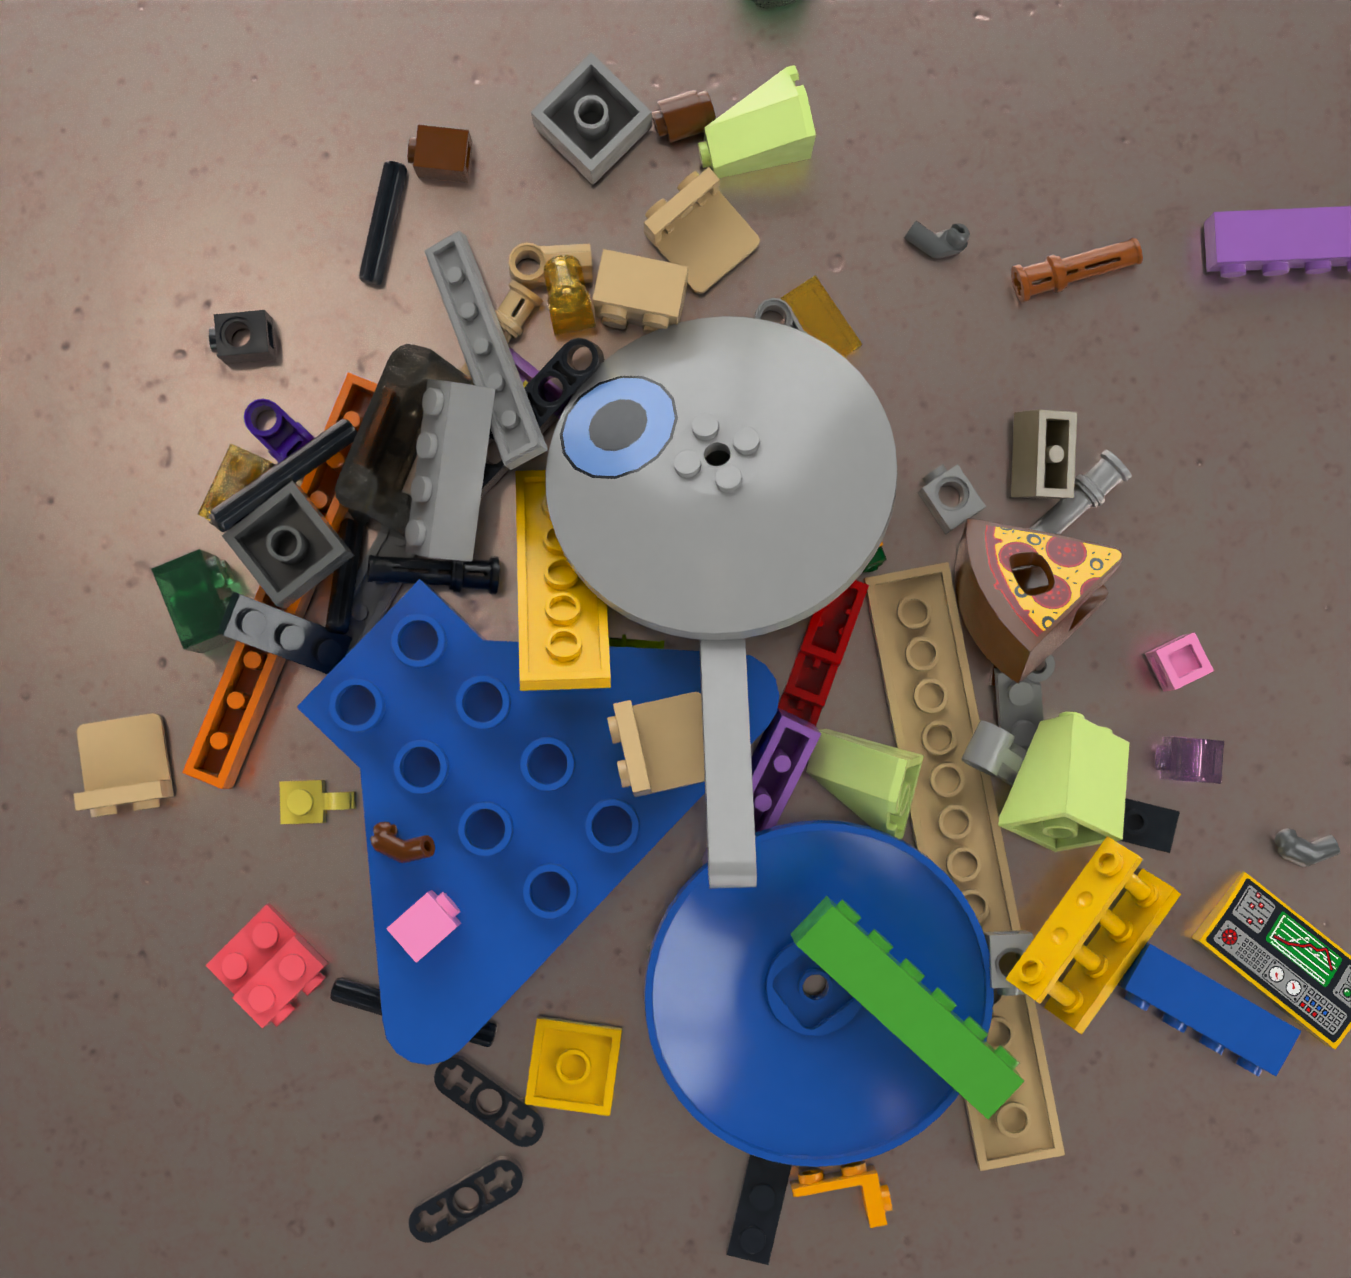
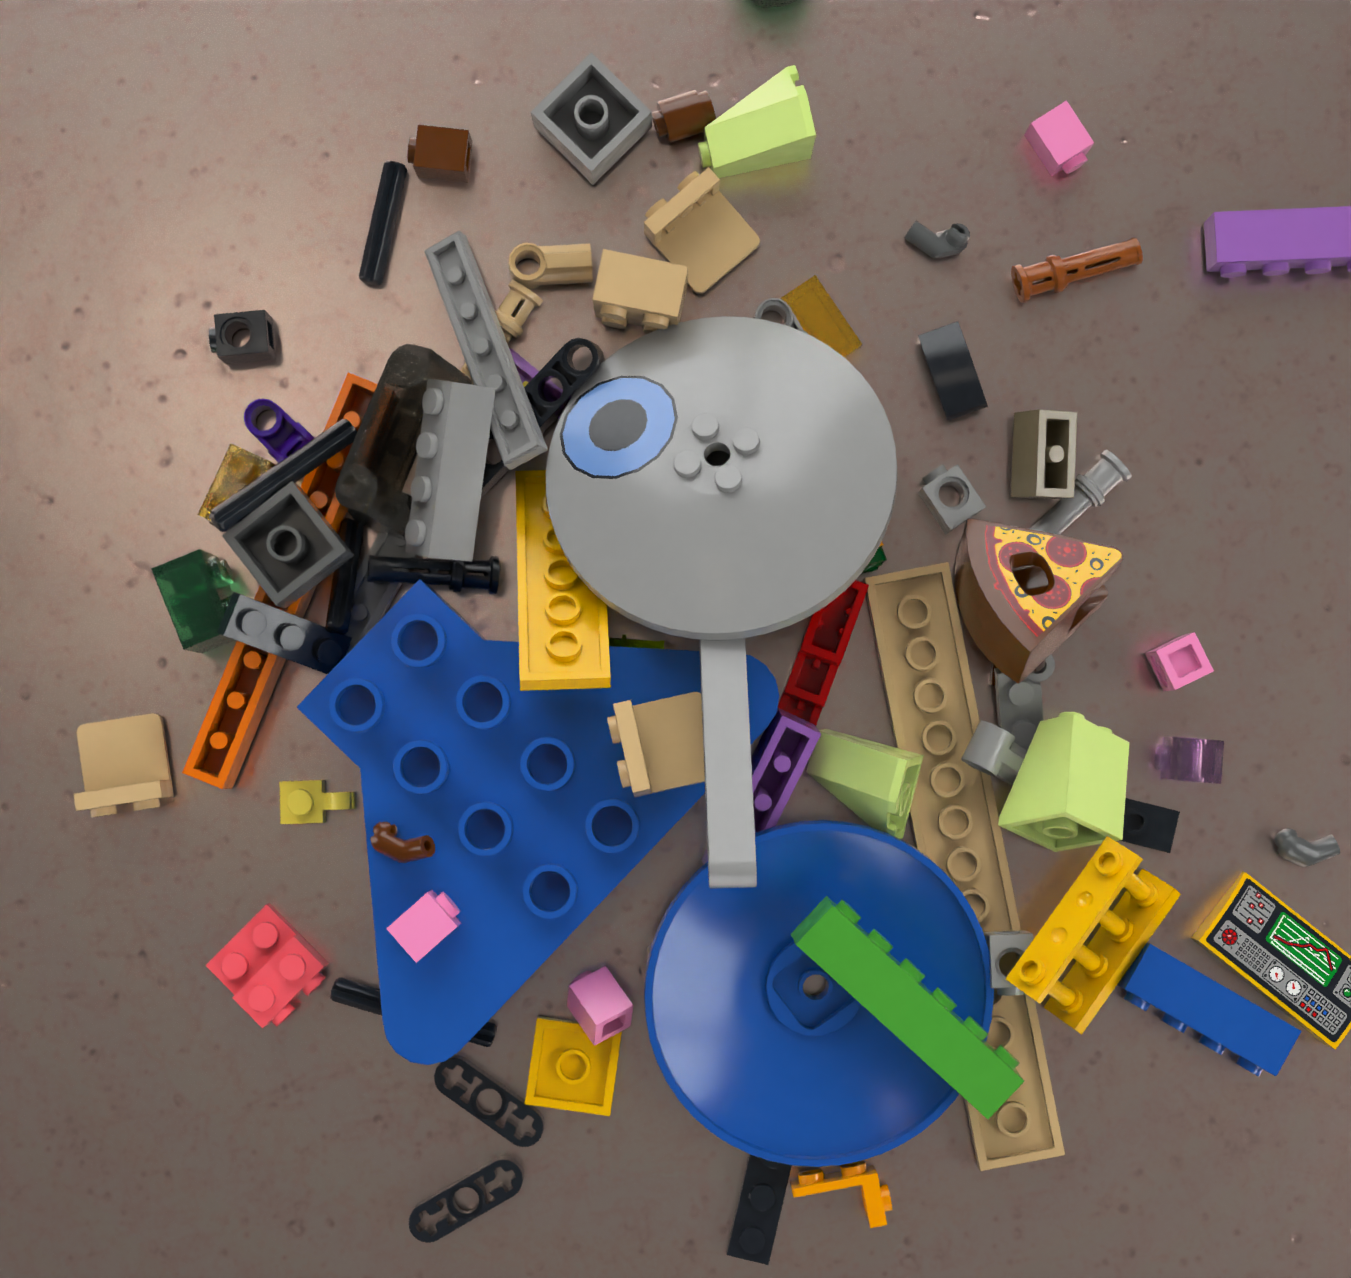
(568, 298): clear yellow piece -> none
(599, 1005): none -> bright pink brick
(952, 370): none -> black slope
(1060, 139): none -> bright pink brick

